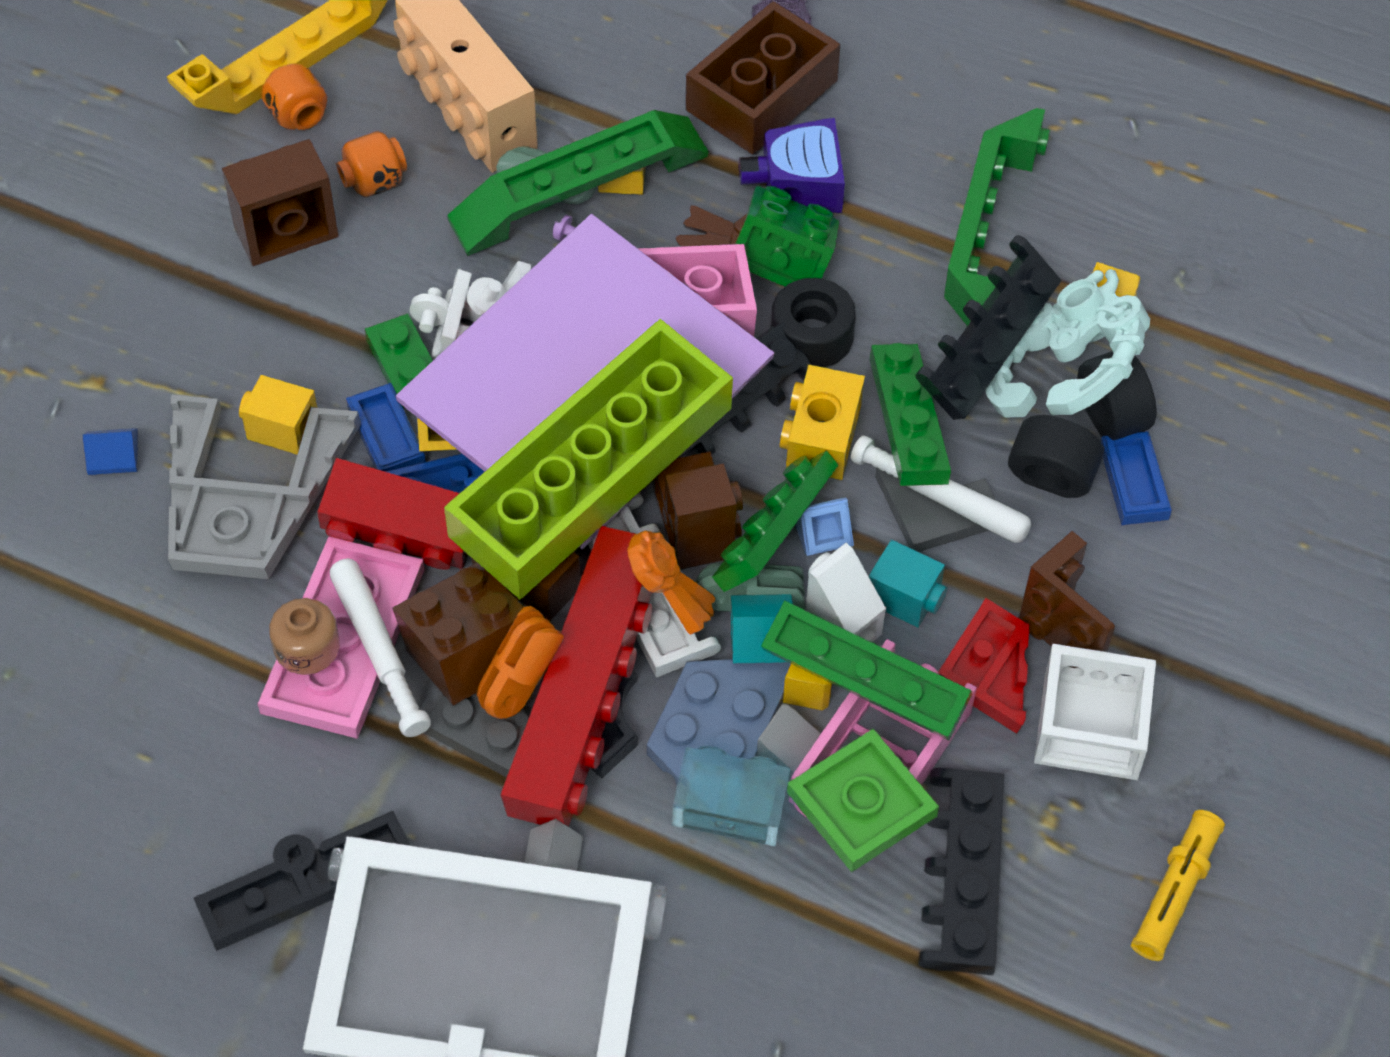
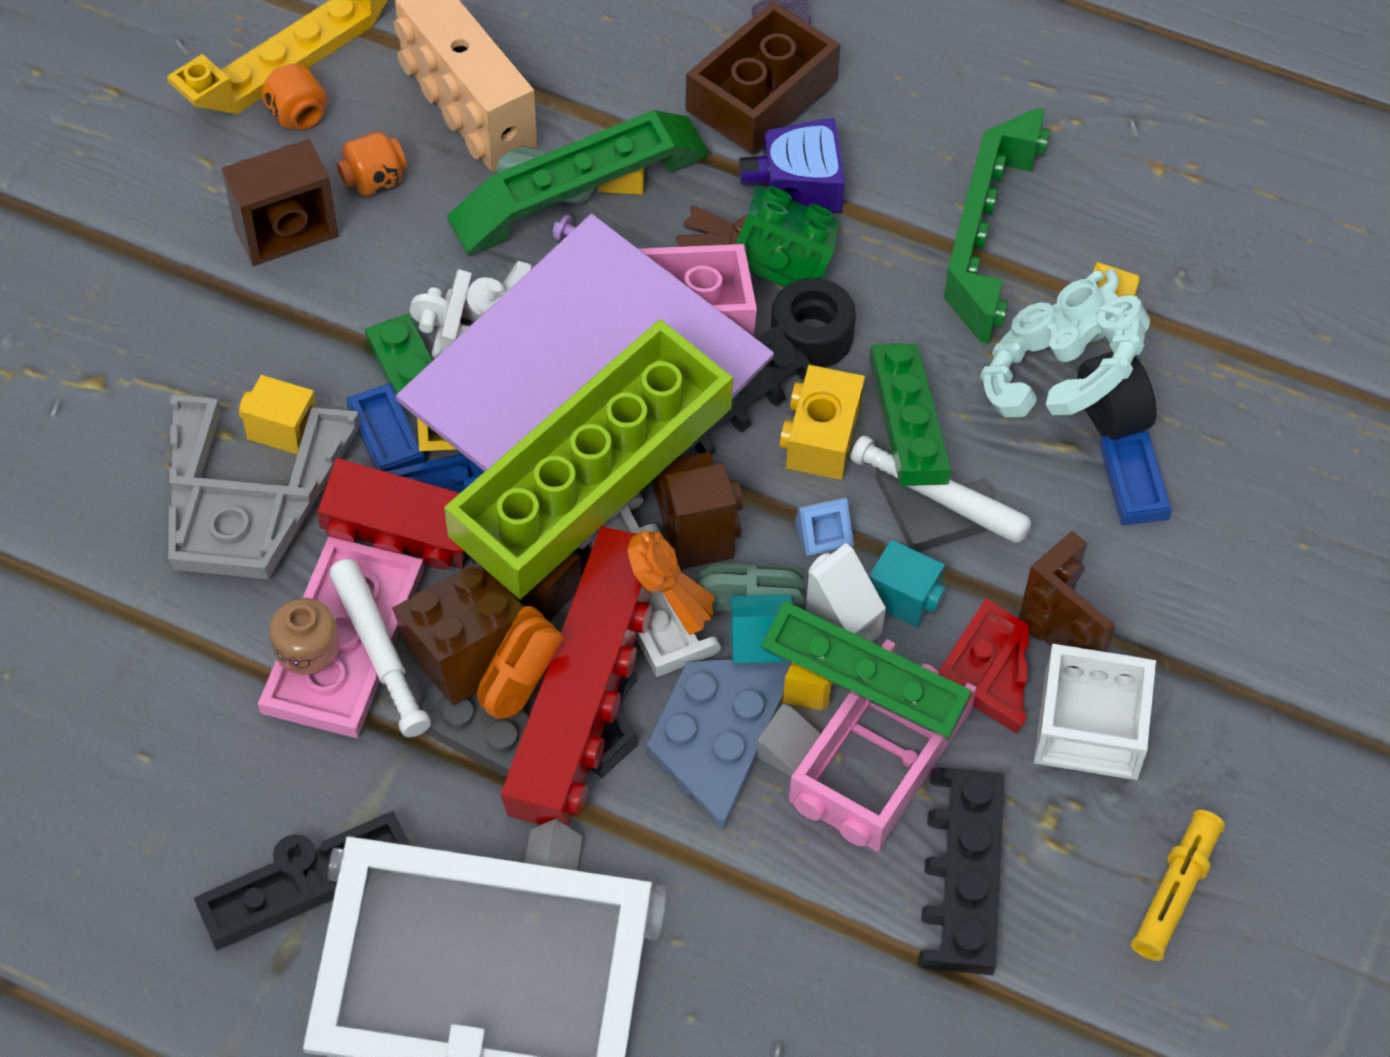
(111, 451): blue slope -> none
(730, 795): clear light blue brick -> none
(772, 524): green plate -> none
(862, 800): bright green plate -> none
(992, 332): black hinge -> none
(1056, 456): black tyre -> none

